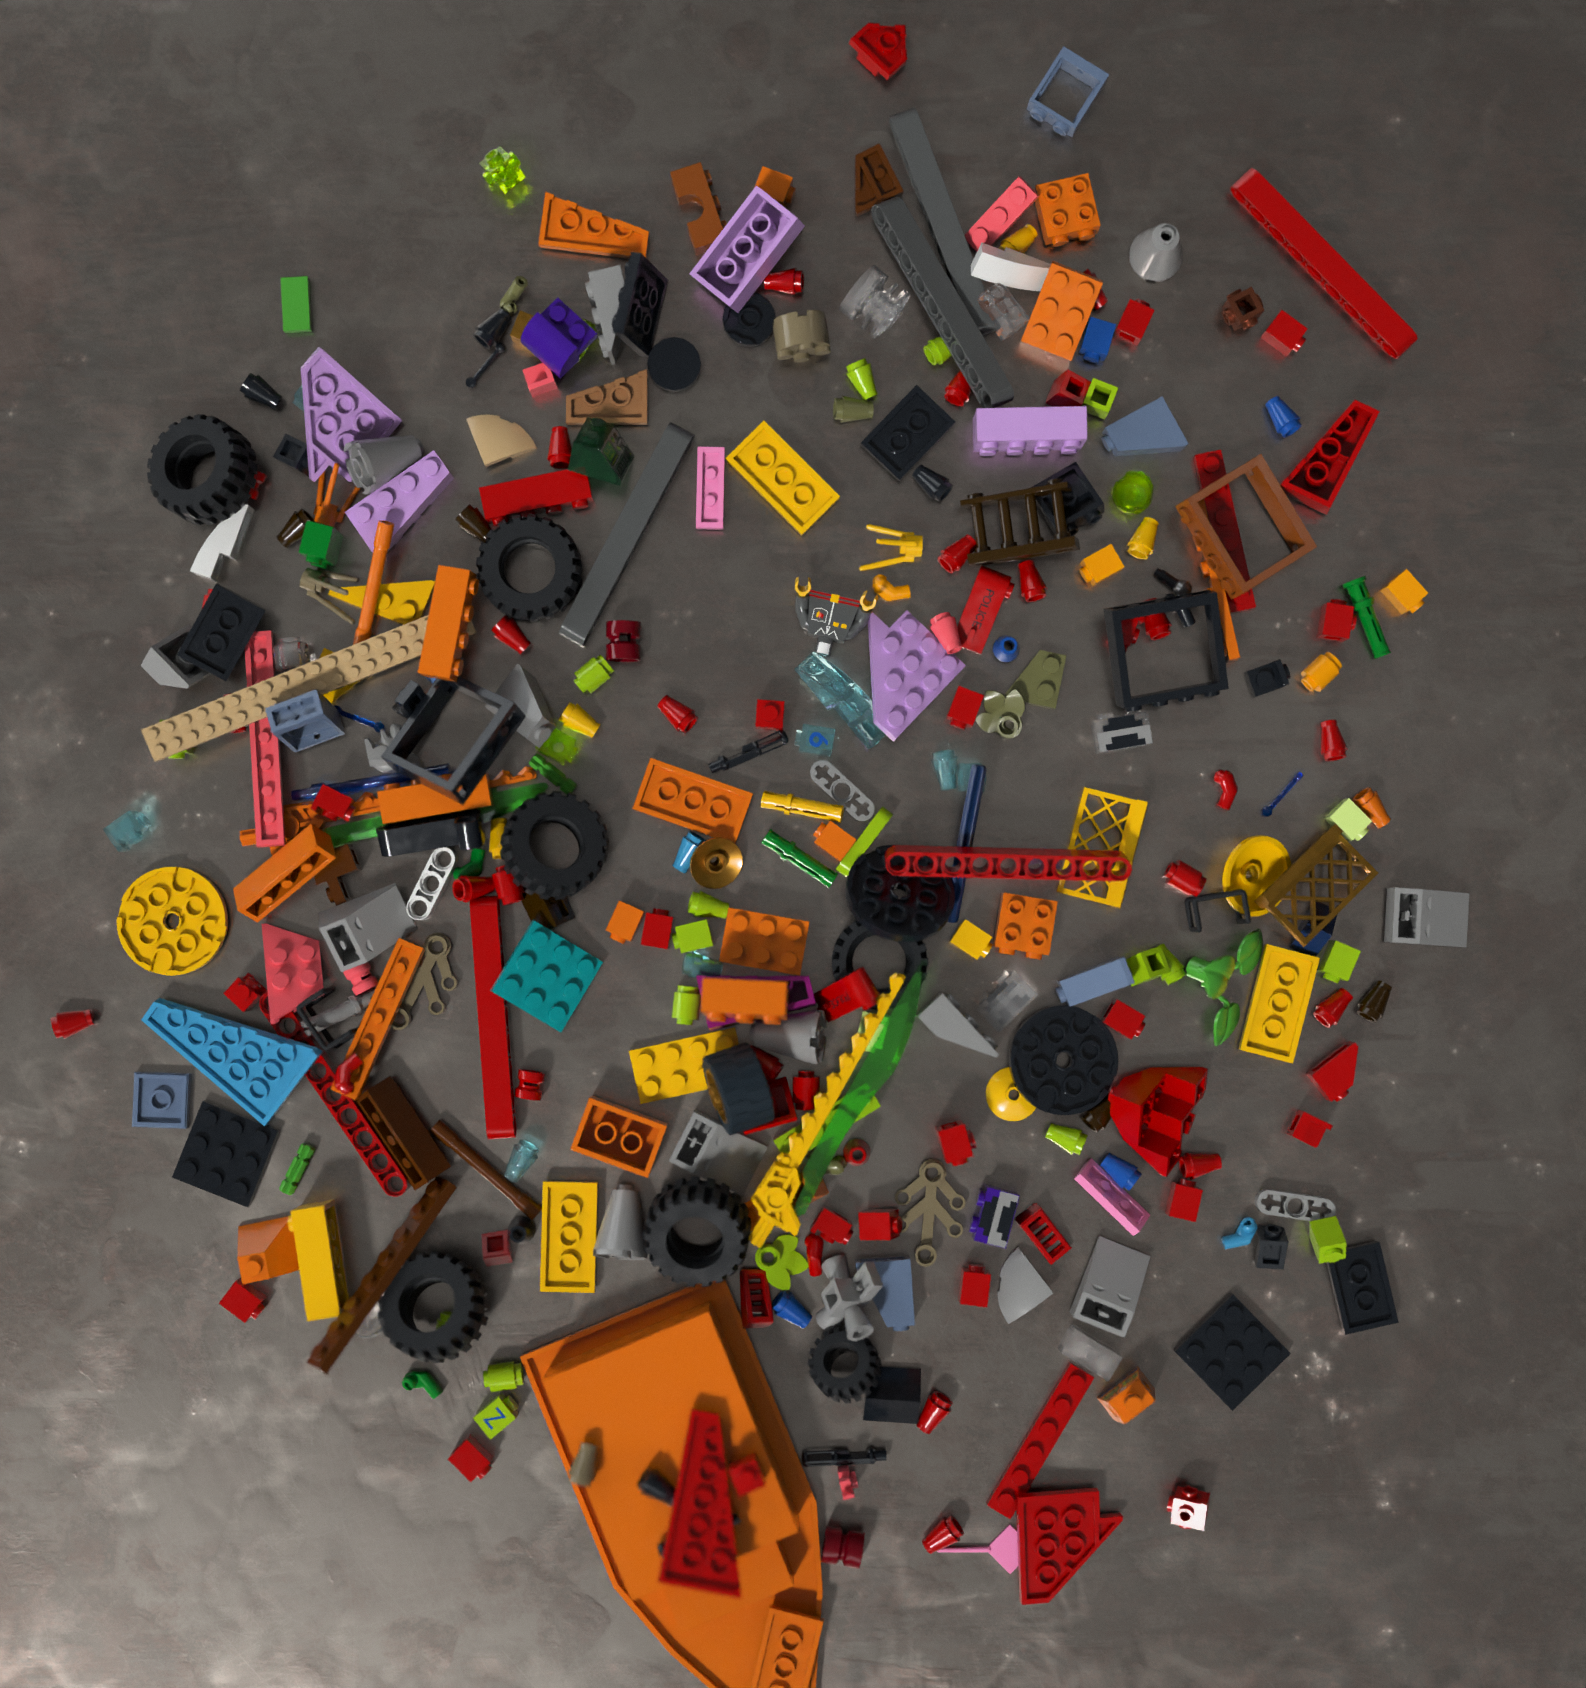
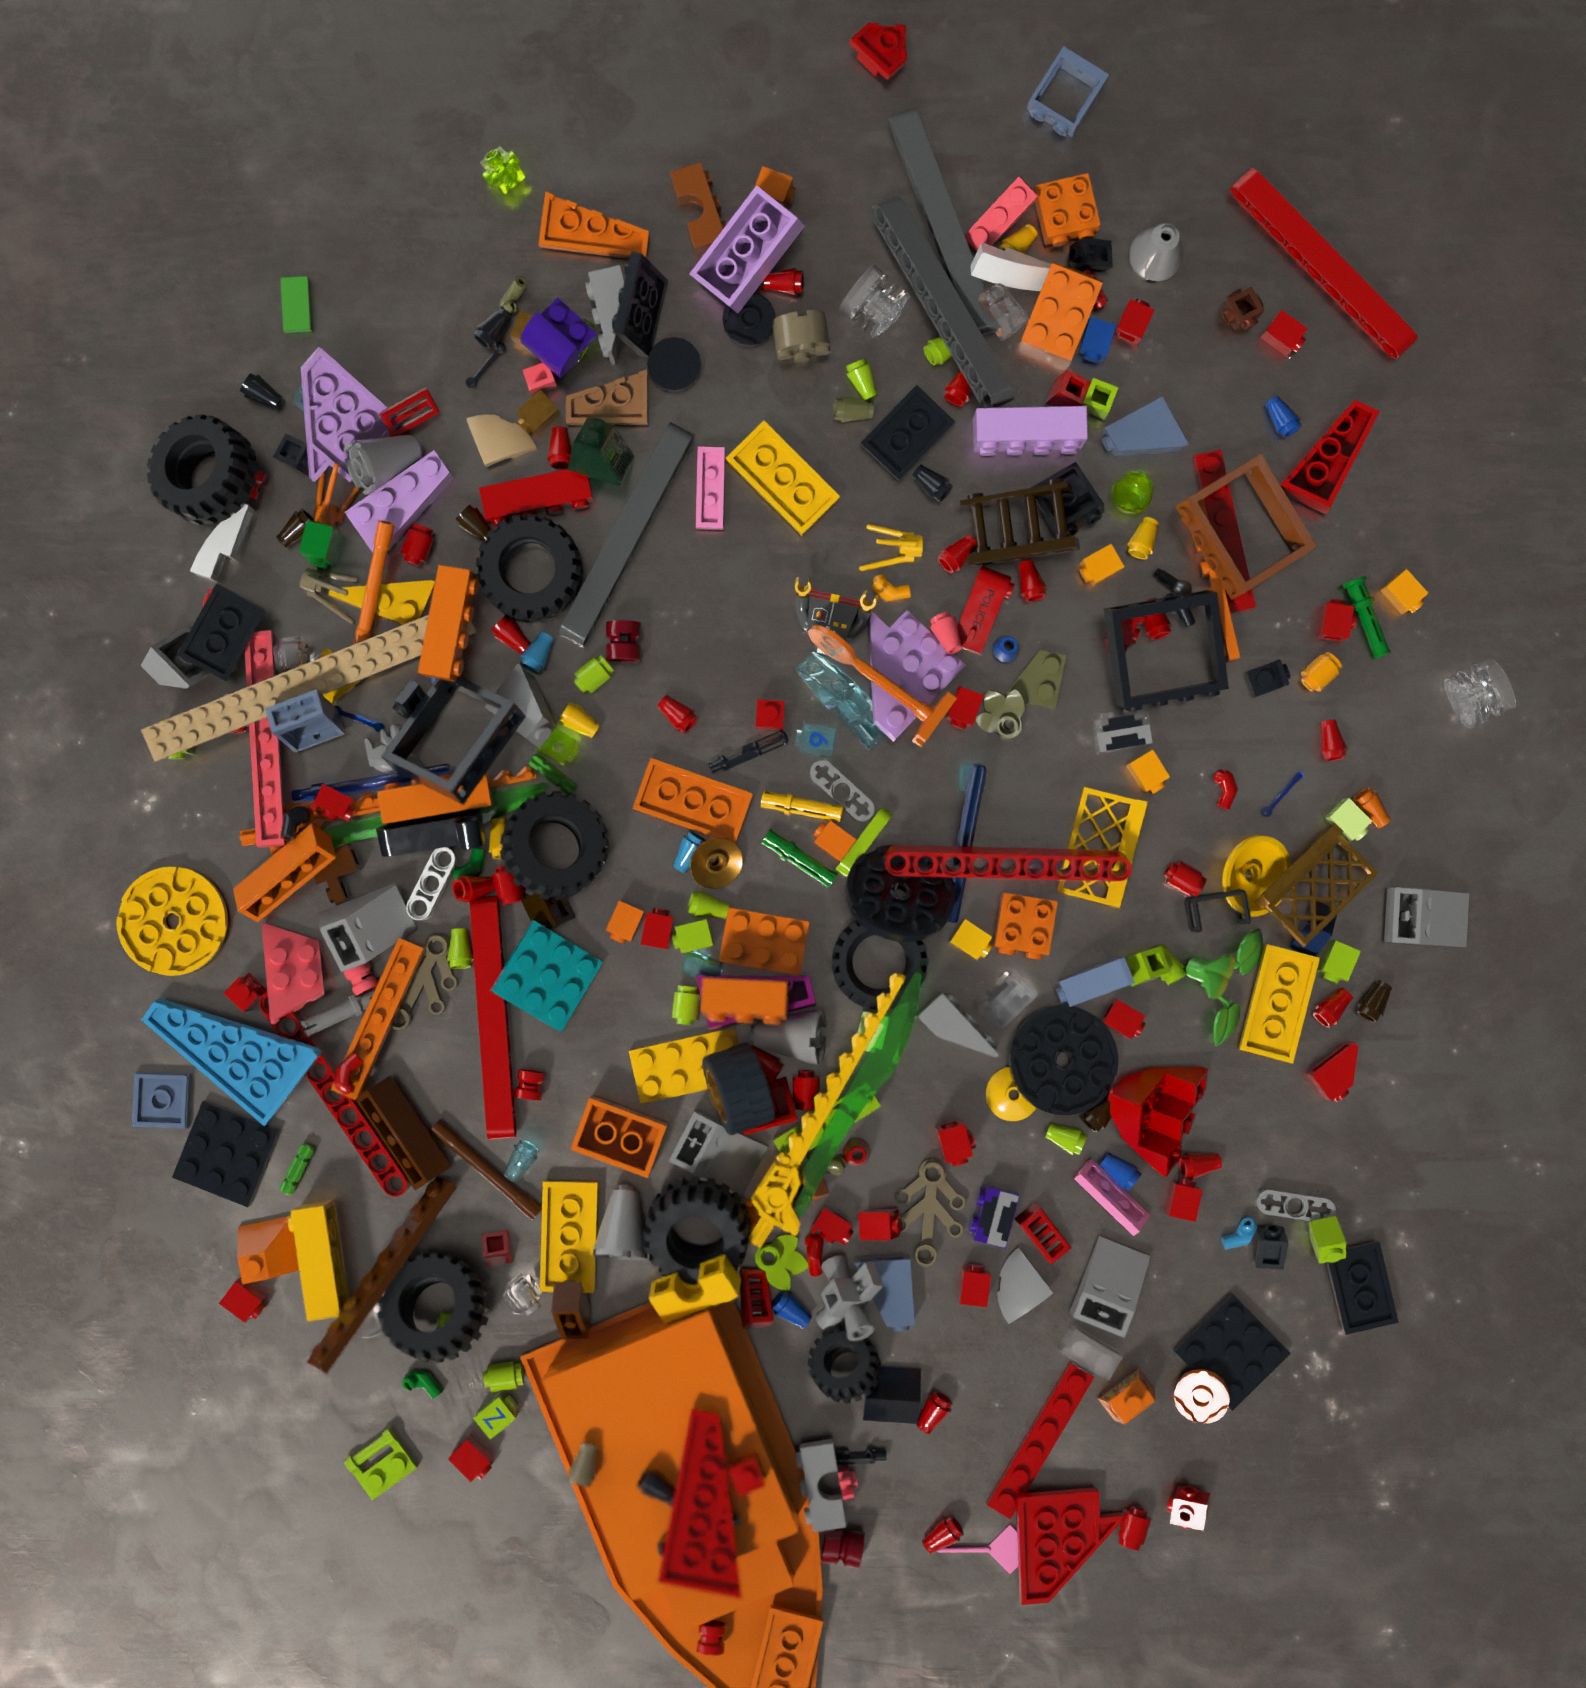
(72, 1022): red cone -> none
(127, 830): clear light blue brick -> none
(292, 819): none -> black arm
(309, 1002): black piece -> none
(385, 1471): none -> lime plate
(404, 403): none -> red tile
(417, 544): none -> red brick
(460, 950): none -> lime cone
(522, 1294): none -> clear head
(525, 1225): black cone -> none
(536, 654): none -> dark azure cone
(537, 413): none -> pearl gold brick
(571, 1310): none -> reddish brown brick
(677, 1299): none -> yellow arch
(711, 1638): none -> red wheel
(824, 1510): none -> light grey arch
(842, 652): none -> orange piece
(847, 995): red door -> none
(874, 179): reddish brown wing -> none
(945, 767): clear light blue cone -> none
(1091, 254): none -> black bracket
(1134, 1528): none -> red brick
(1148, 772): none -> light orange brick
(1202, 1396): none -> tile
(1308, 1128): red panel -> none
(1479, 693): none -> clear wheel

